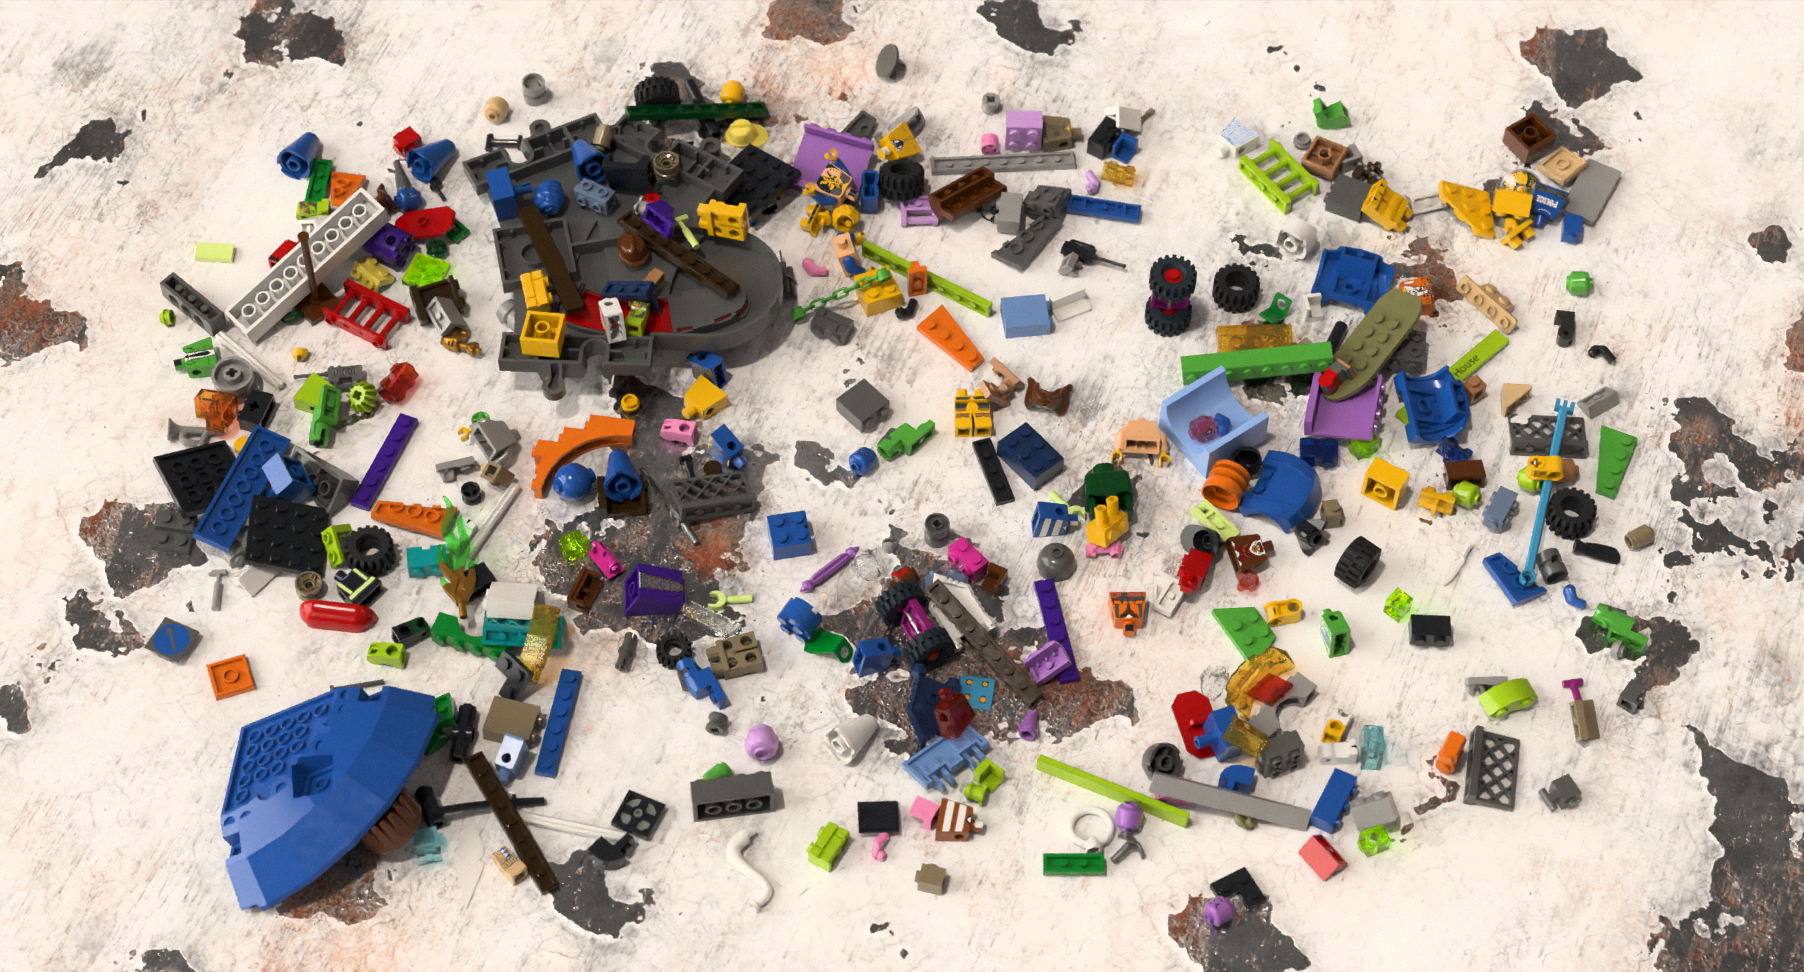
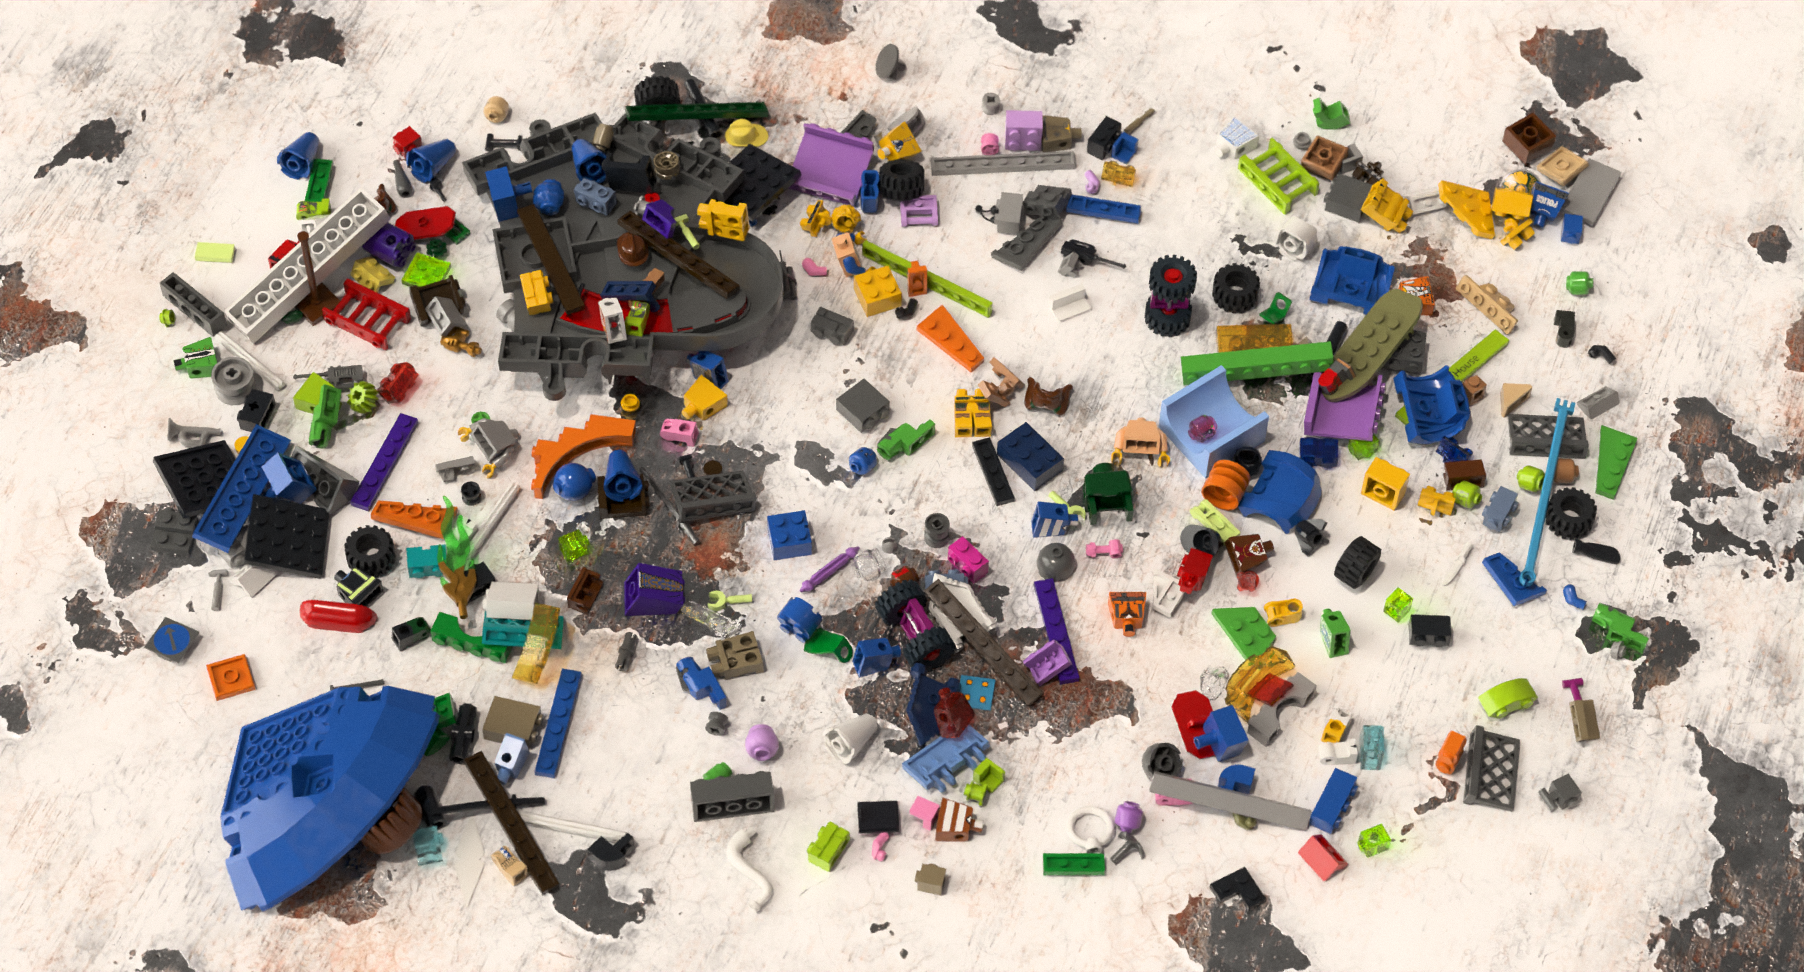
(216, 408): clear orange brick -> none
(302, 352): yellow hinge -> none
(309, 579): dark tan wheel -> none
(331, 541): lime bracket -> none
(344, 186): orange wing -> none
(387, 654): lime leg -> none
(407, 199): blue head -> none
(497, 474): dark tan brick -> none
(517, 675): black plate -> none
(534, 89): light grey wheel -> none
(543, 334): yellow brick -> none
(605, 560): dark pink hinge -> none
(638, 815): black piece -> none
(671, 641): black tyre -> none
(726, 448): blue torso -> none
(732, 92): yellow head -> none
(833, 184): torso -> none
(882, 276): bright green piece -> none
(966, 194): reddish brown brick -> none
(994, 580): reddish brown panel -> none
(1025, 316): medium blue brick -> none
(1029, 727): medium lavender cone -> none
(1108, 524): yellow brick -> none
(1112, 790): lime tile -> none
(1125, 117): white panel -> none
(1219, 911): medium lavender head -> none
(1223, 424): blue arm -> none
(1245, 736): clear yellow panel -> none
(1280, 754): dark grey brick -> none
(1311, 307): white panel -> none
(1332, 513): dark tan brick -> none
(1374, 810): light grey brick -> none
(1478, 681): light grey plate -> none
(1522, 416): white sticker -> none
(1546, 468): yellow piece -> none
(1551, 566): dark grey wheel -> none
(1631, 696): dark grey brick -> none
(1639, 537): dark tan brick -> none

